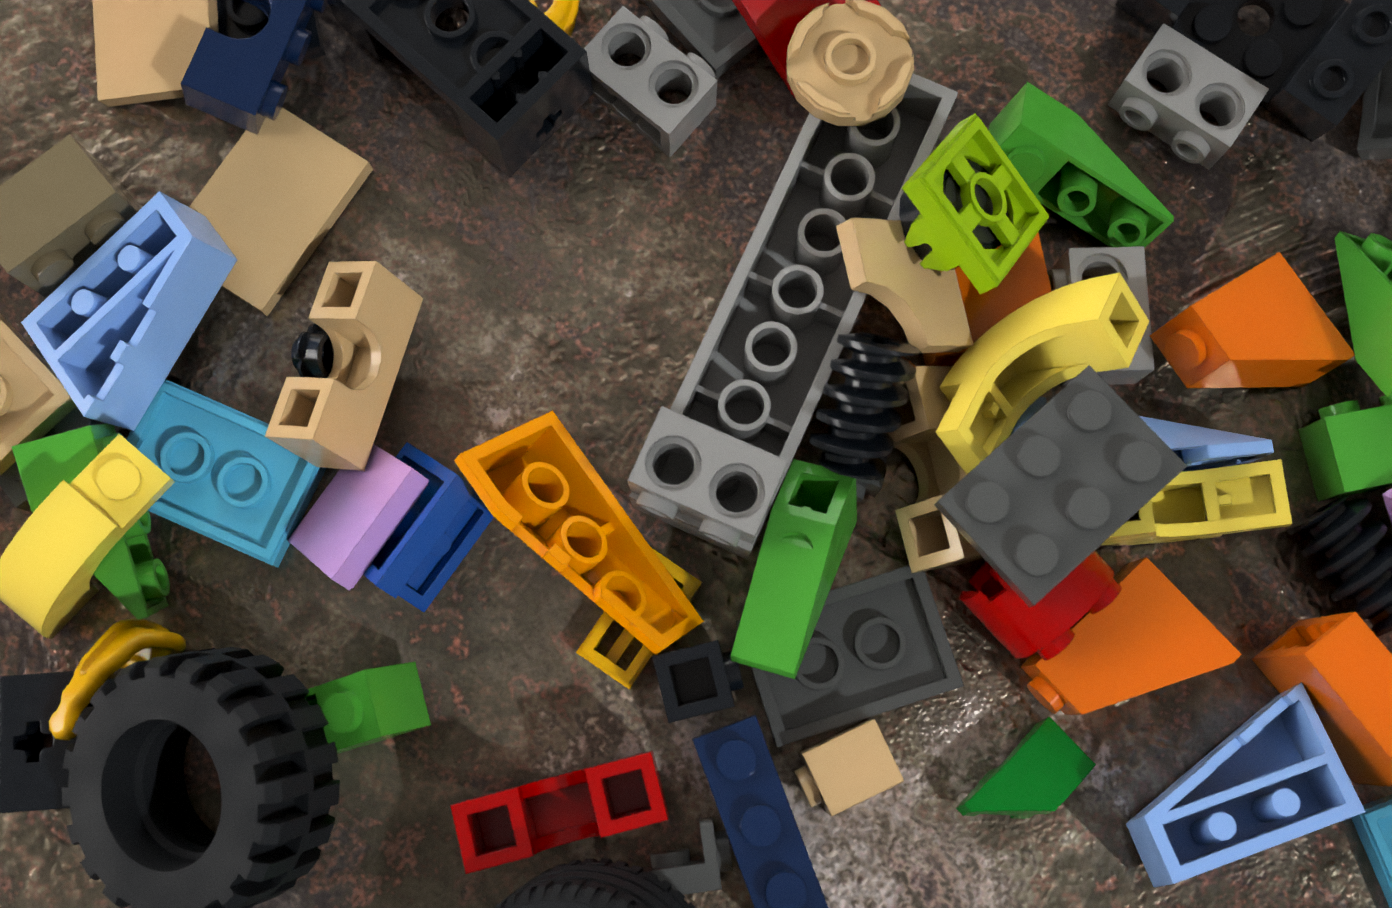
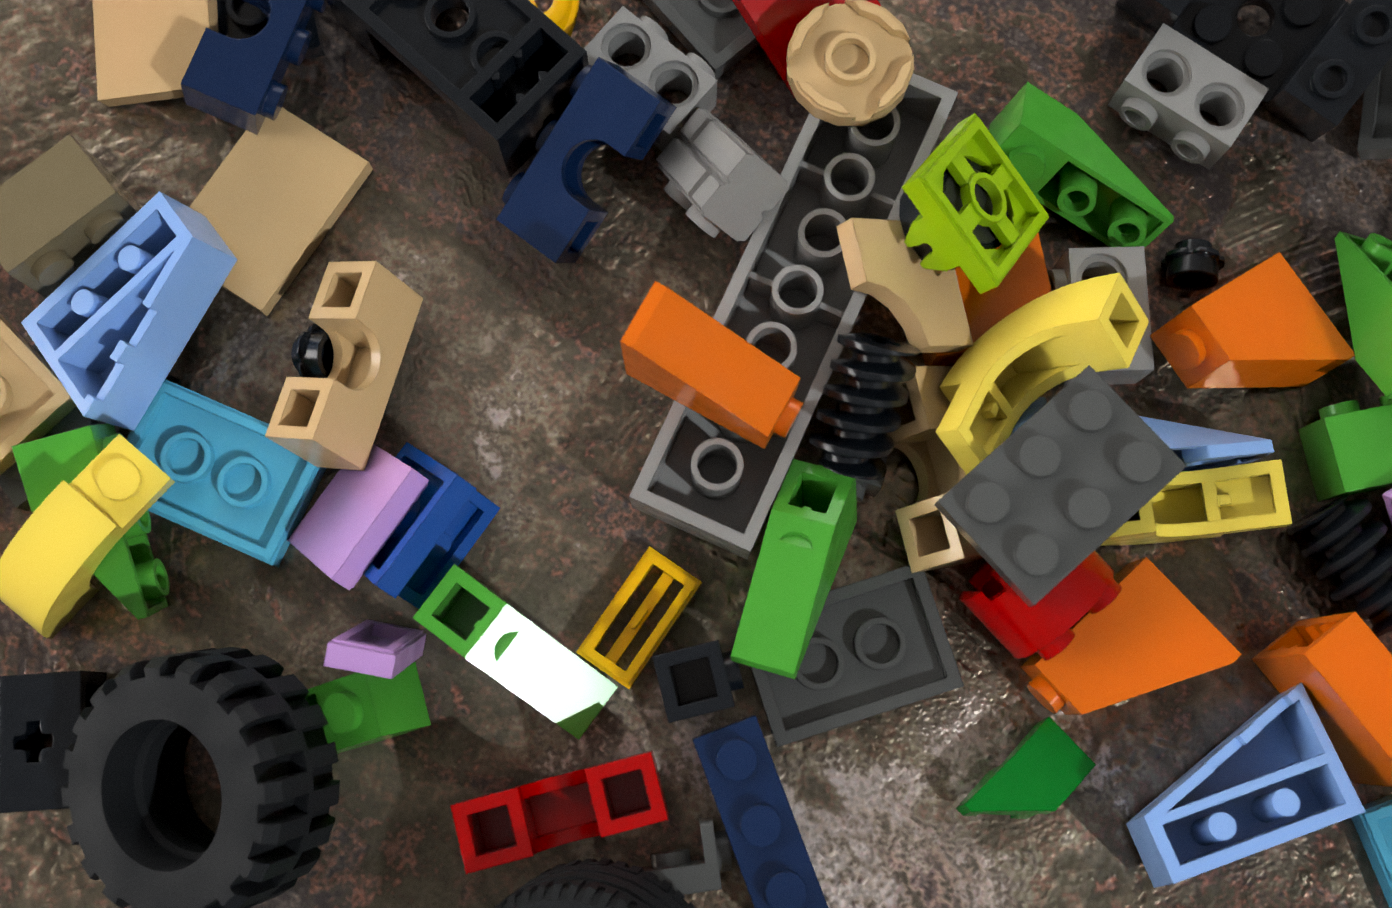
(117, 648): yellow piece -> none
(375, 649): none -> lavender tile
(515, 651): none -> slope
(549, 200): none -> dark blue arch
(564, 511): light orange wedge -> none
(709, 368): none -> orange slope
(715, 461): light grey brick -> none
(719, 178): none -> light grey brick
(847, 768): tan brick -> none
(1192, 265): none -> black plate

